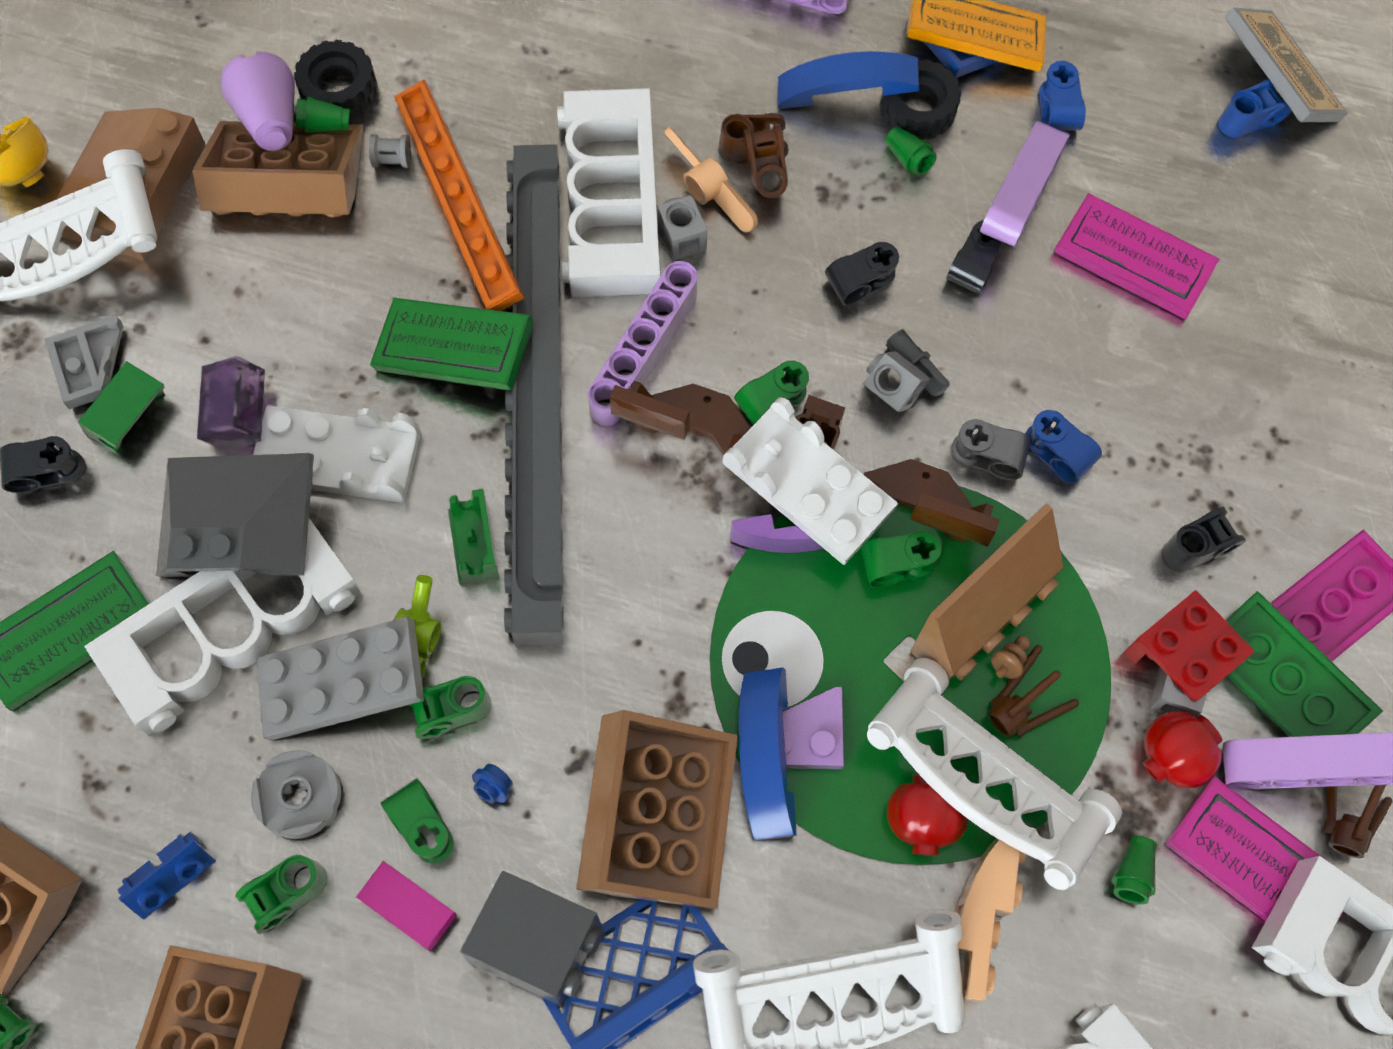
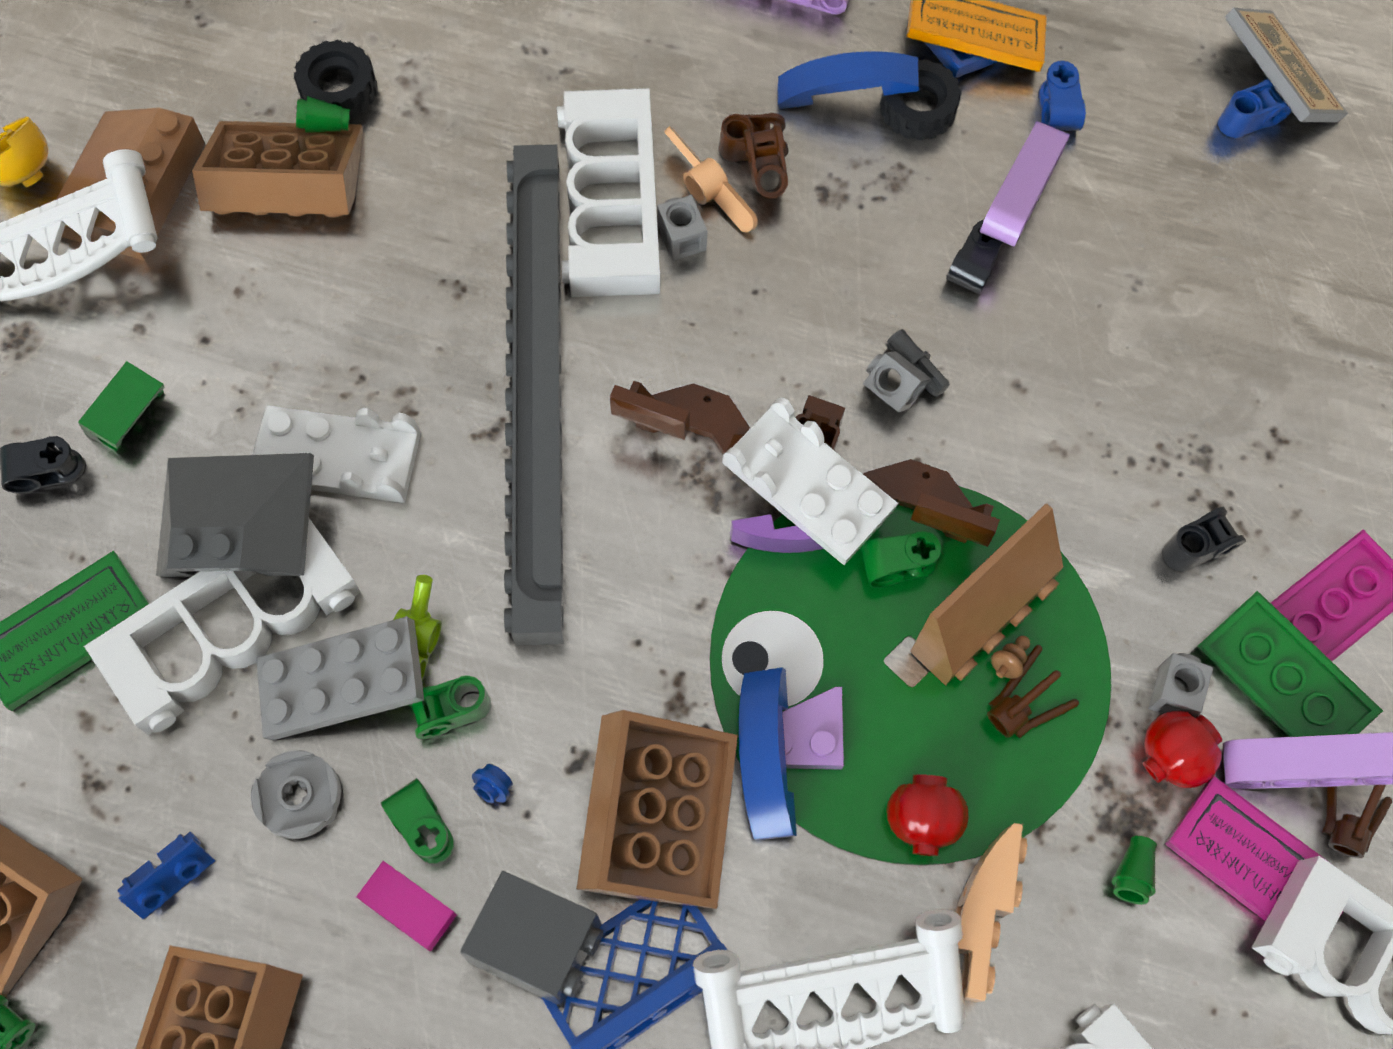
(85, 359): light grey wing -> none
(231, 403): clear purple brick -> none
(262, 97): lavender cone -> none
(274, 896): green piece -> none
(379, 146): light grey bush -> none
(452, 343): green tile -> none
(459, 198): orange tile -> none
(472, 538): green hinge -> none
(649, 327): lavender beam -> none
(760, 393): green piece -> none
(863, 272): black piece -> none
(912, 152): green cone -> none
(994, 449): flat silver piece -> none
(1064, 448): blue piece -> none
(1073, 824): white piece -> none
(1136, 255): dark pink tile -> none
(1192, 646): red bracket -> none

